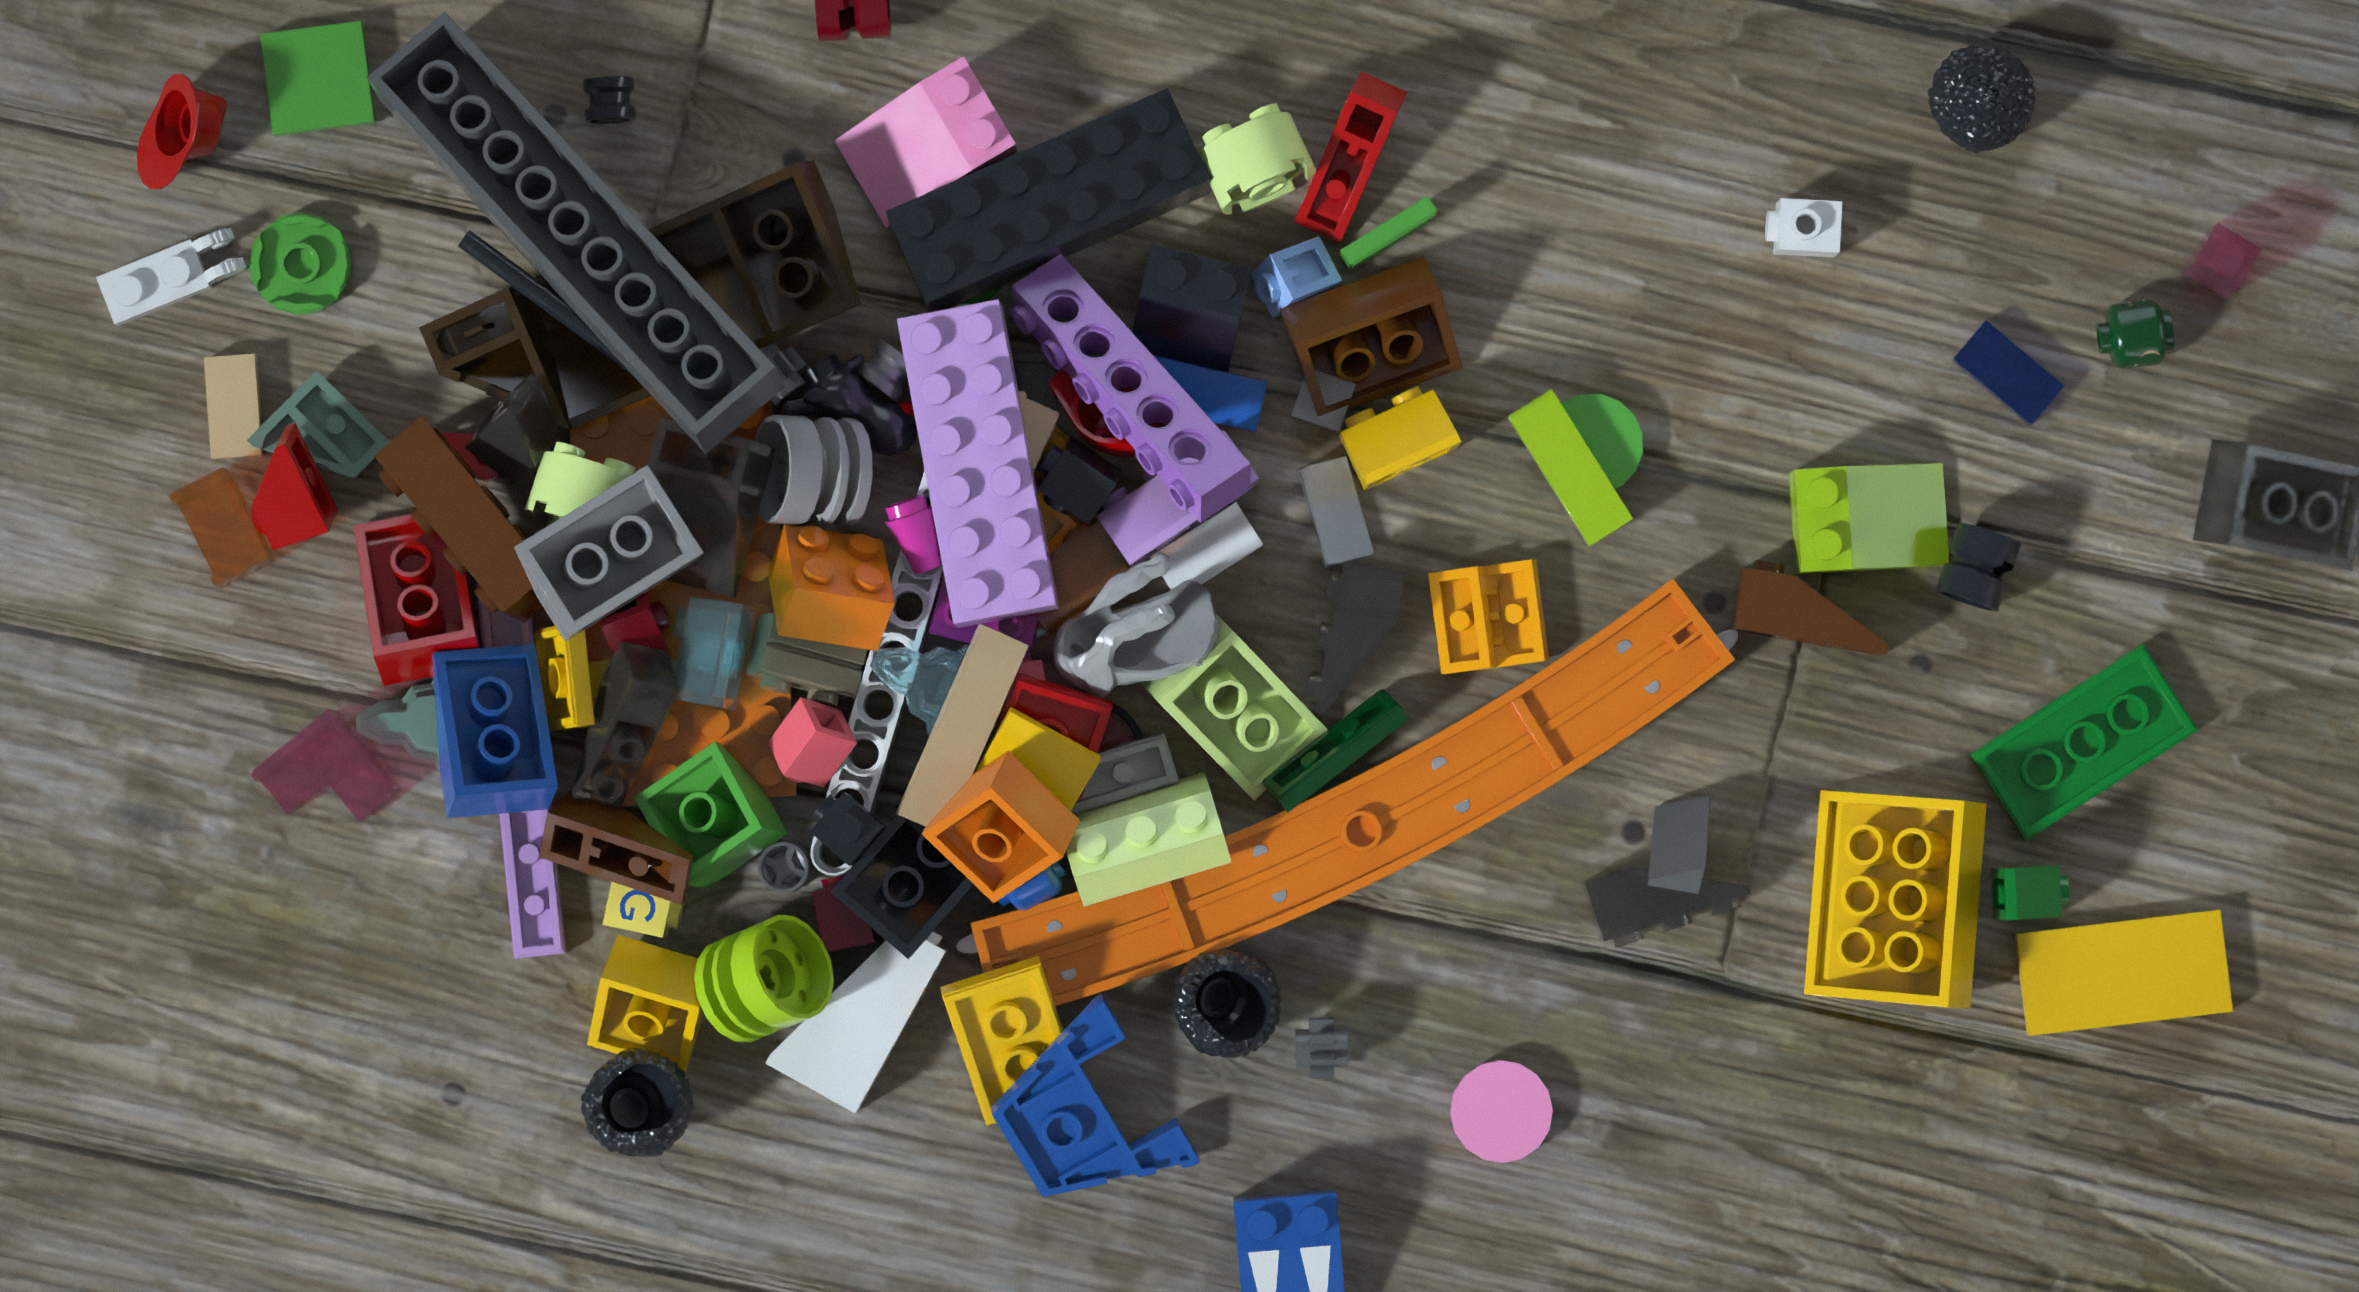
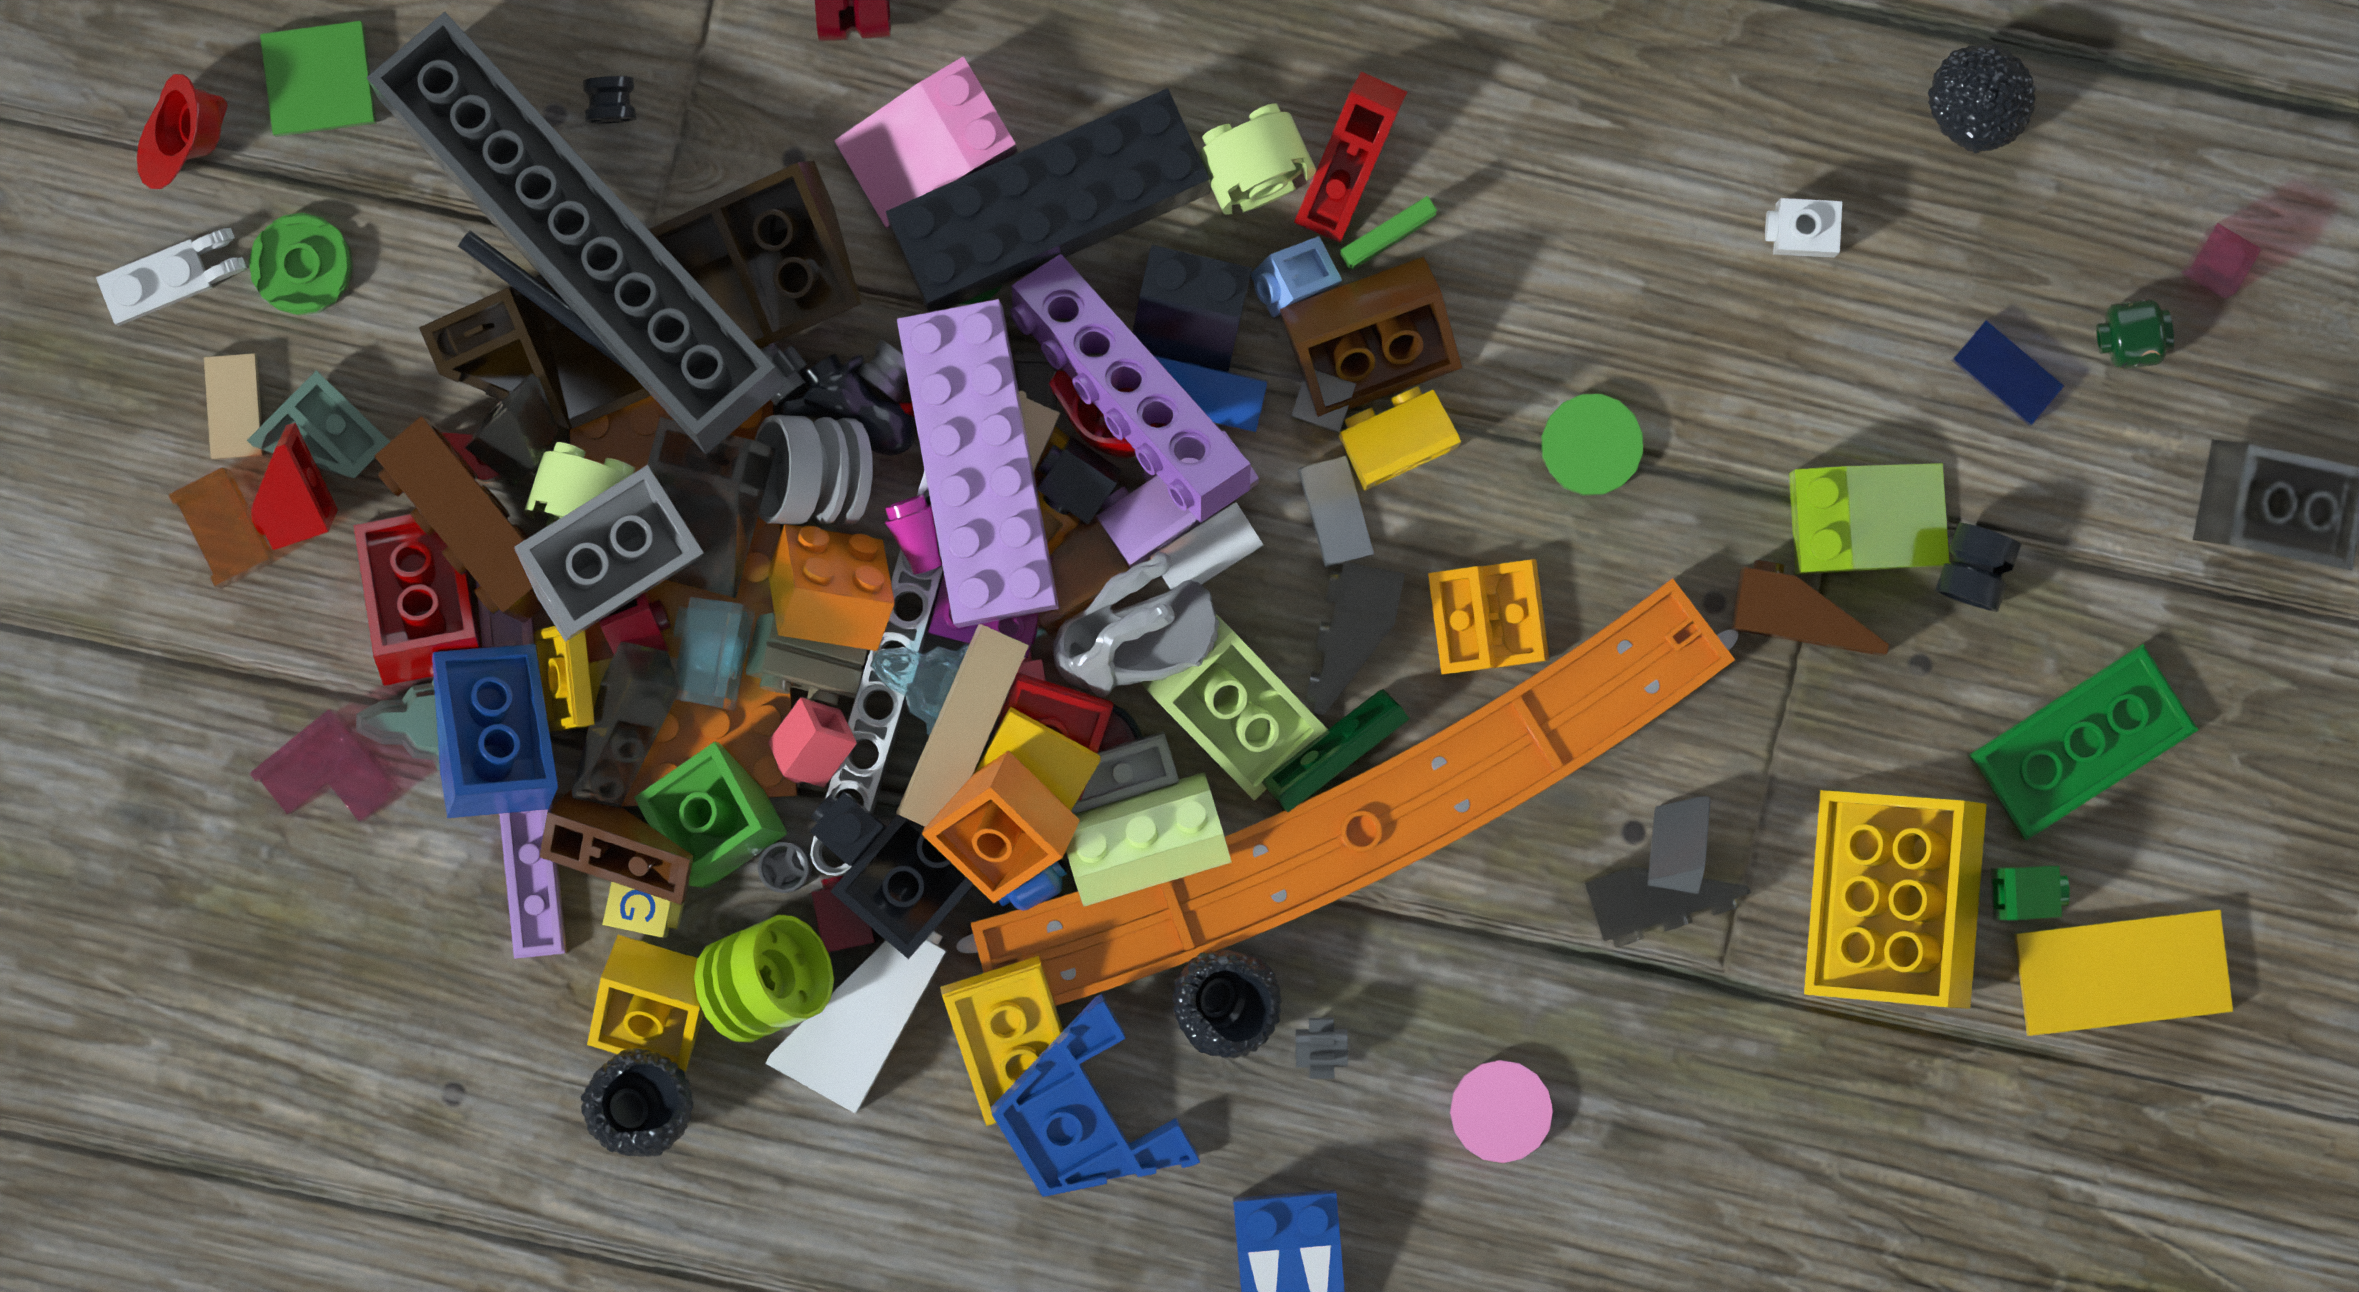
(1570, 467): lime tile -> none

